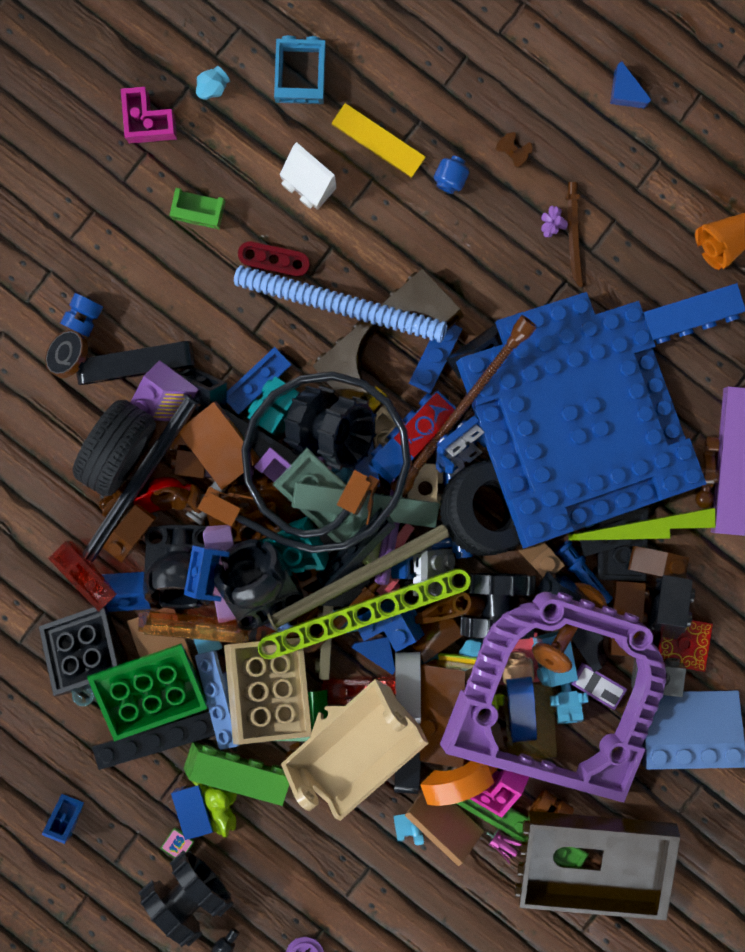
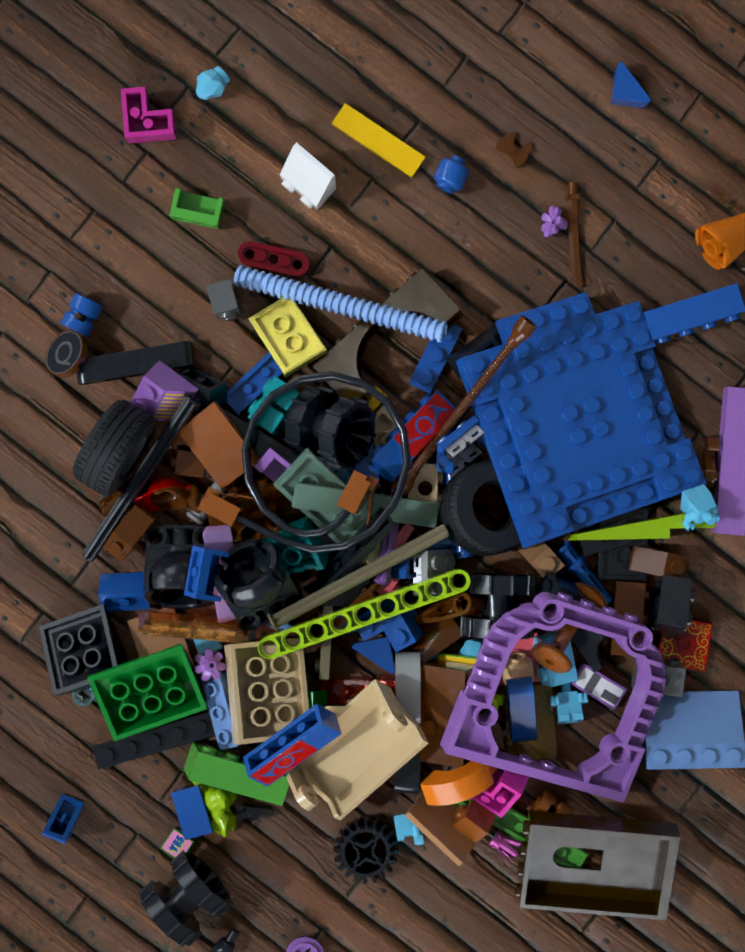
(82, 575): clear red slope -> none
(204, 662): none -> medium lavender plant
(224, 300): none -> dark grey brick
(253, 812): none -> black bar
(287, 335): none -> light yellow tile
(292, 745): none -> blue brick
(299, 95): dark azure window -> none
(352, 867): none -> black gear
(473, 820): none -> dark orange brick
(699, 507): none -> medium azure piece

